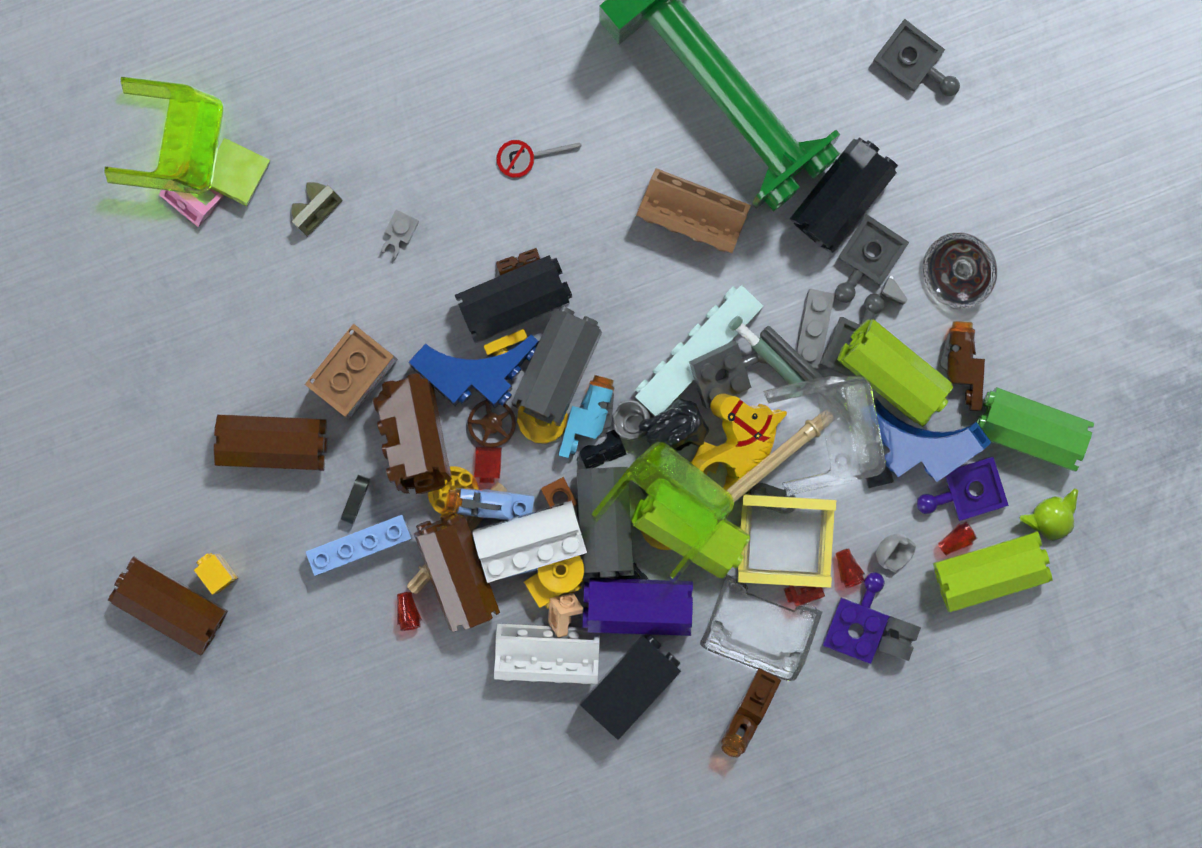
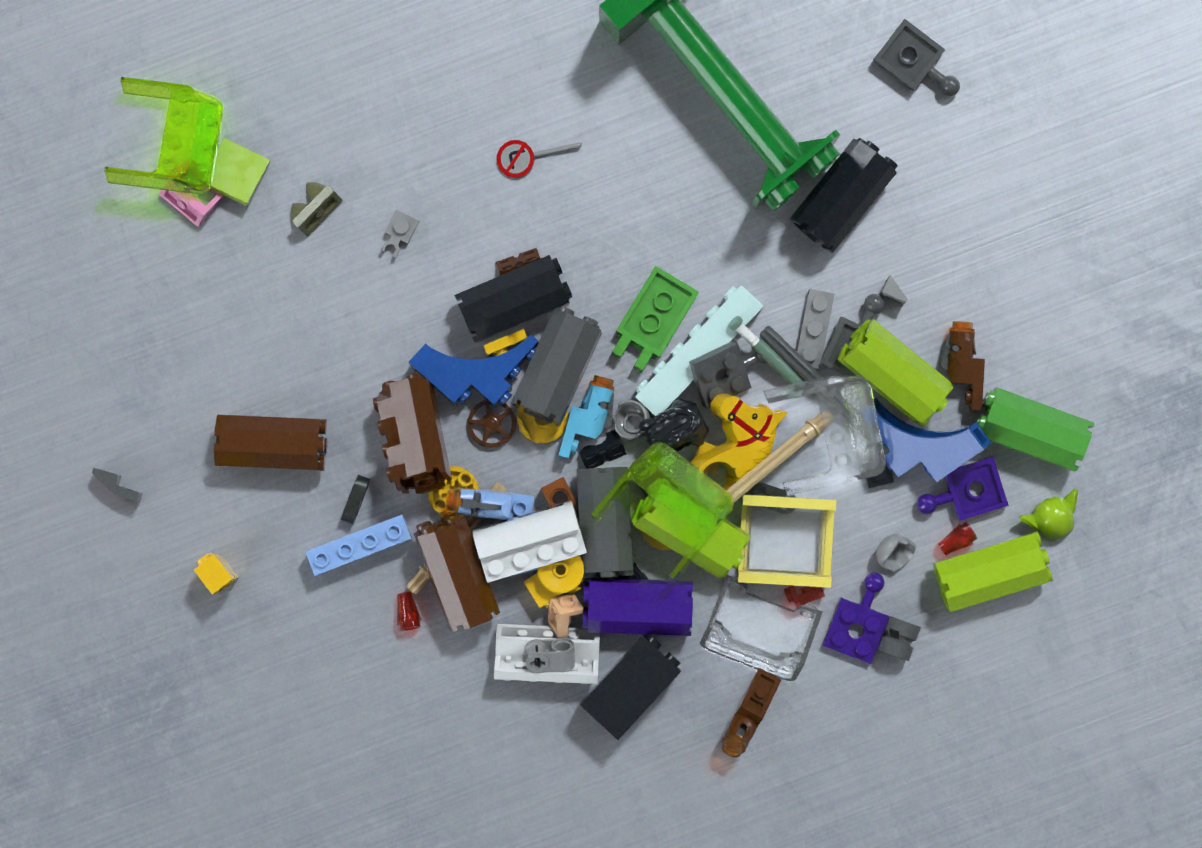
(112, 482): none -> dark grey slope
(167, 605): reddish brown brick -> none
(351, 371): medium nougat container -> none
(488, 464): clear red bracket -> none
(552, 655): none -> light grey piece
(654, 316): none -> bright green tile
(693, 210): medium nougat brick -> none
(849, 569): clear red cone -> none
(873, 267): dark grey plate -> none
(945, 271): clear smoke dish -> none

